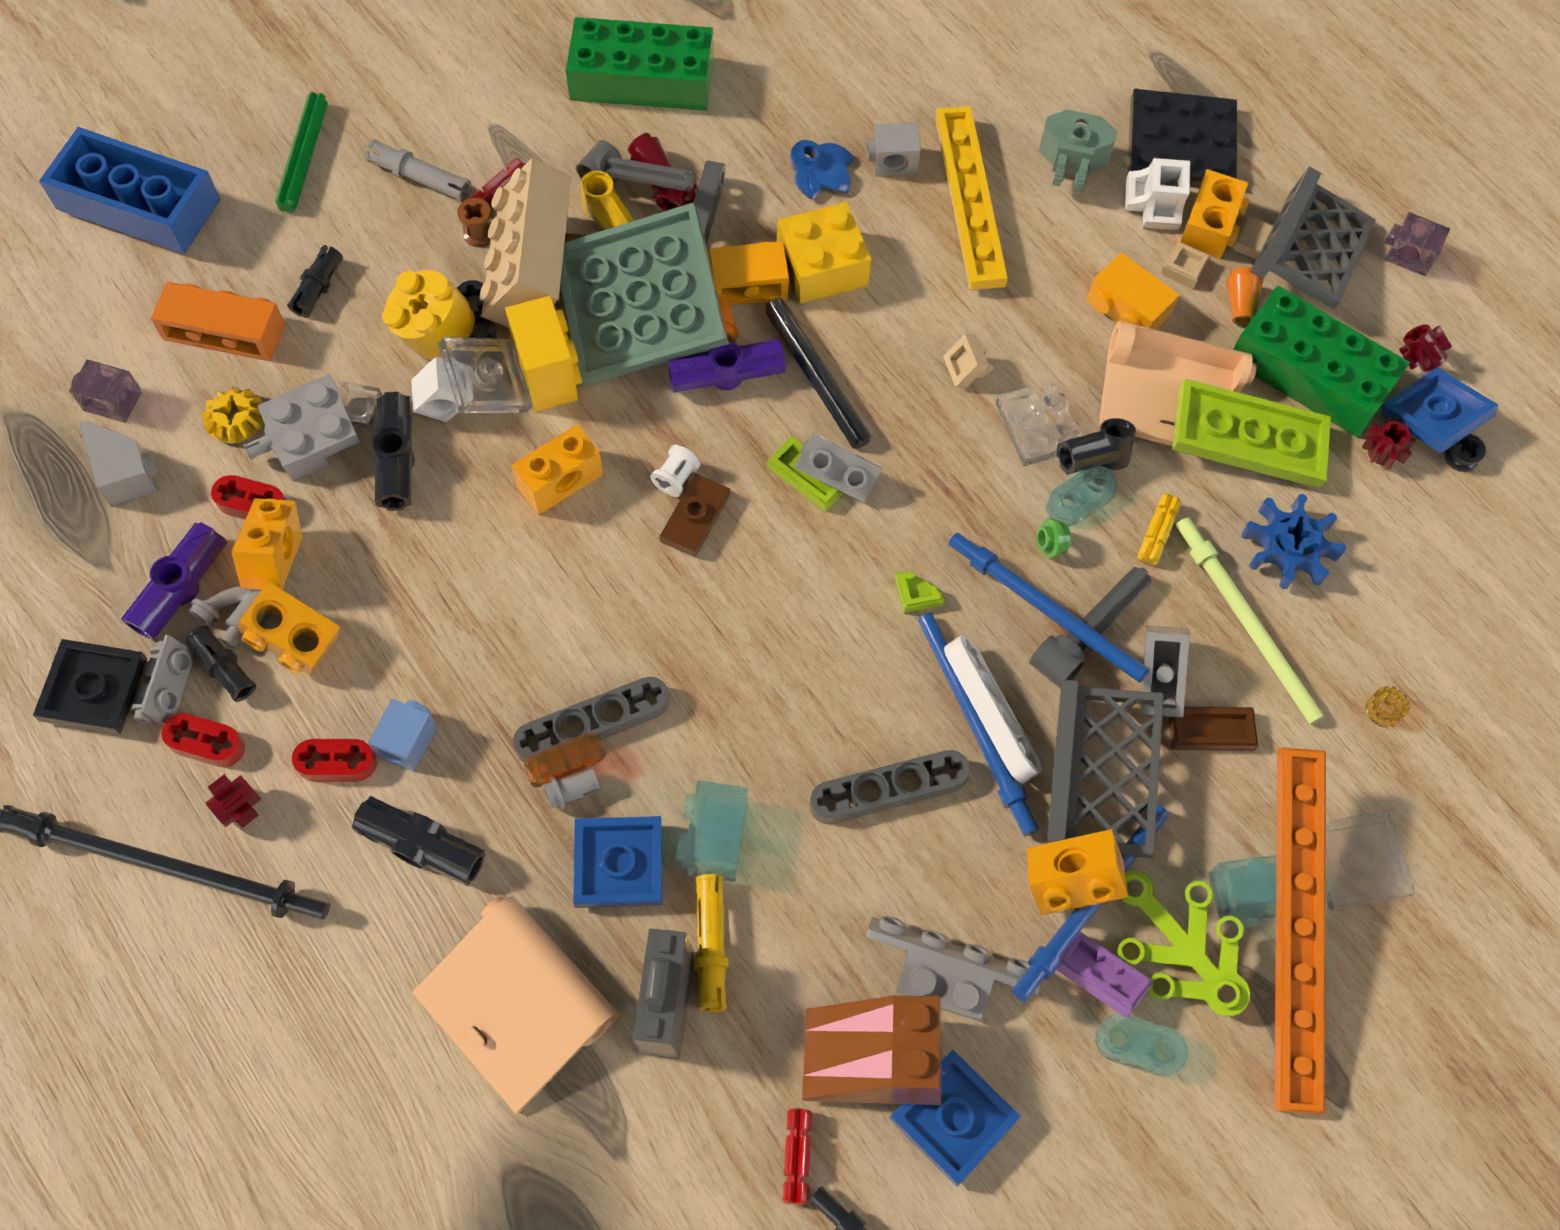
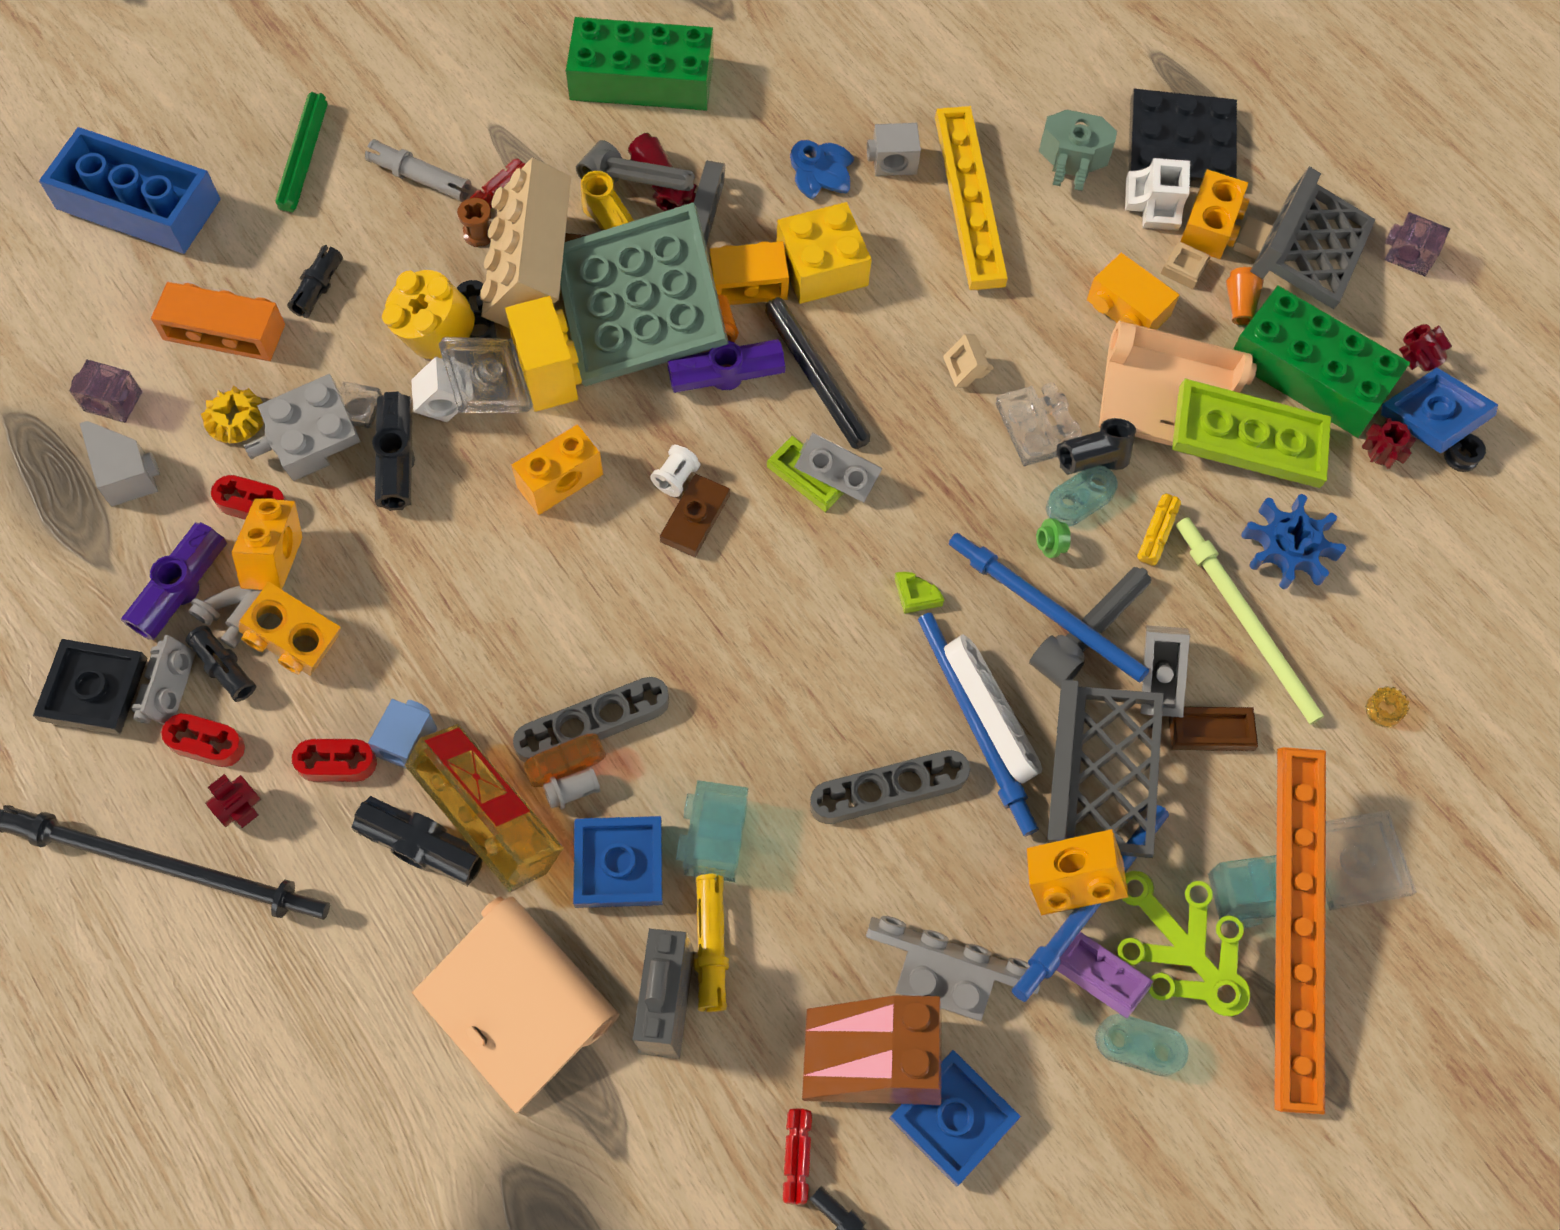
(483, 807): none -> clear yellow brick

